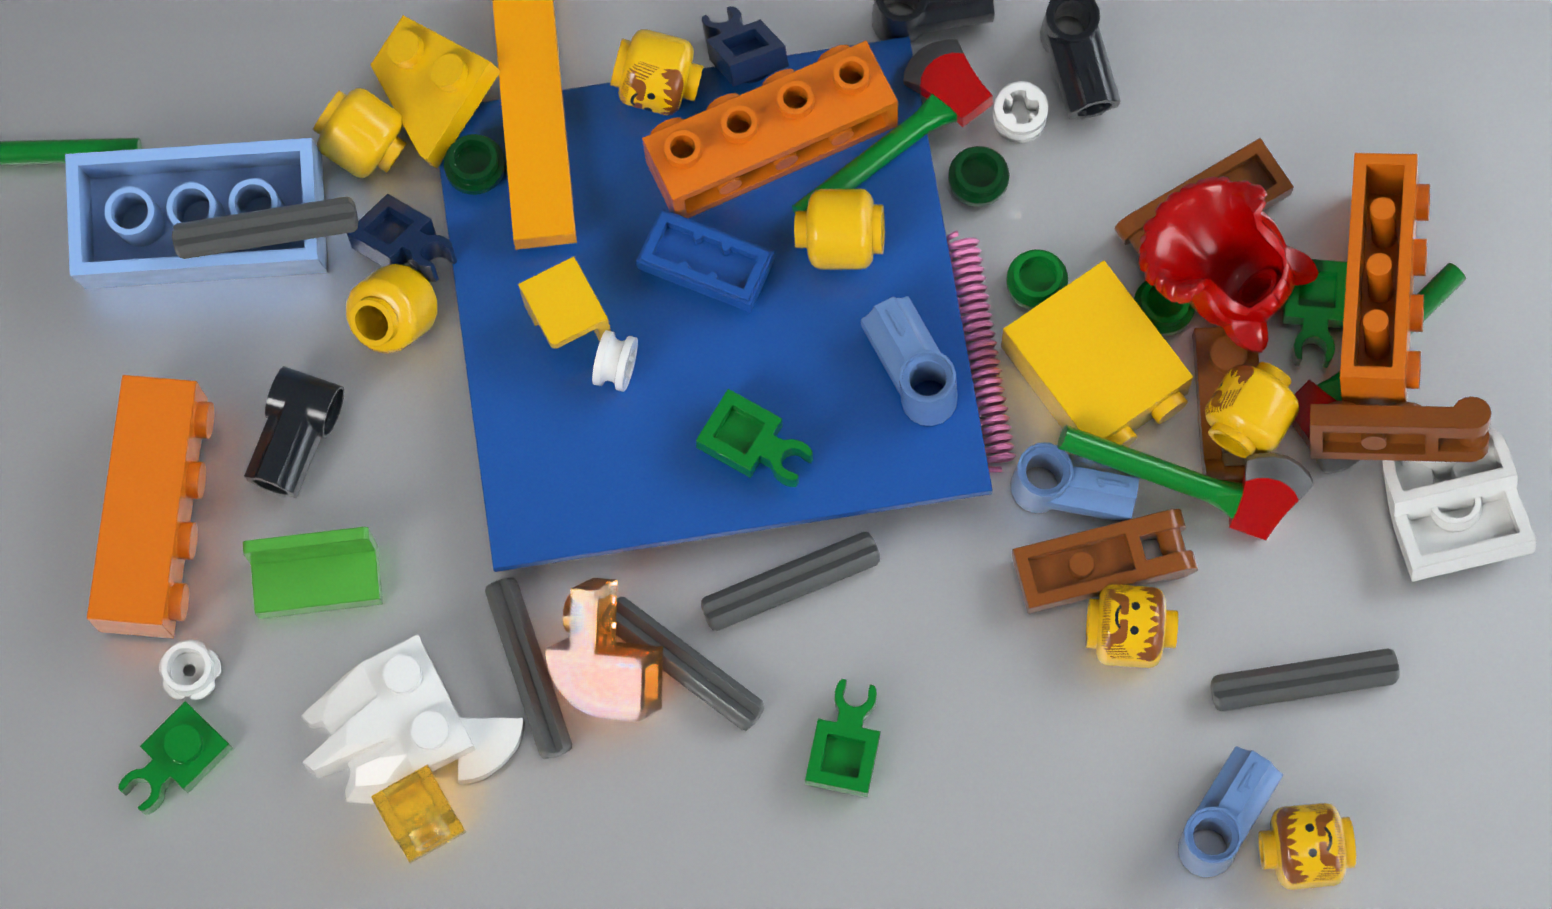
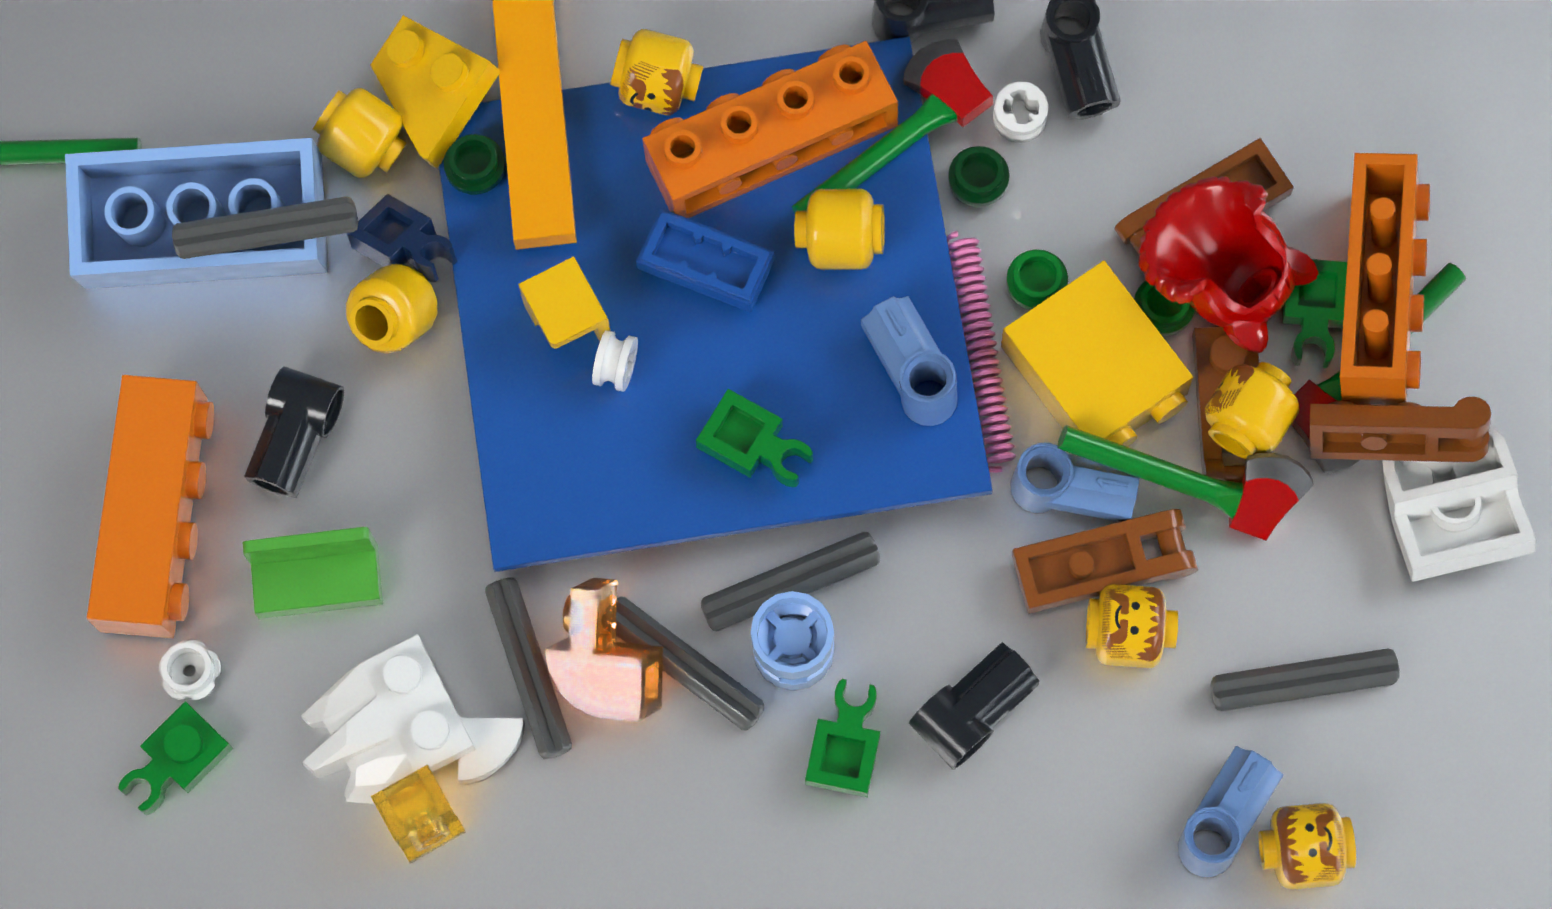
(743, 51): dark blue plate -> none
(792, 640): none -> light blue wheel
(962, 717): none -> black piece

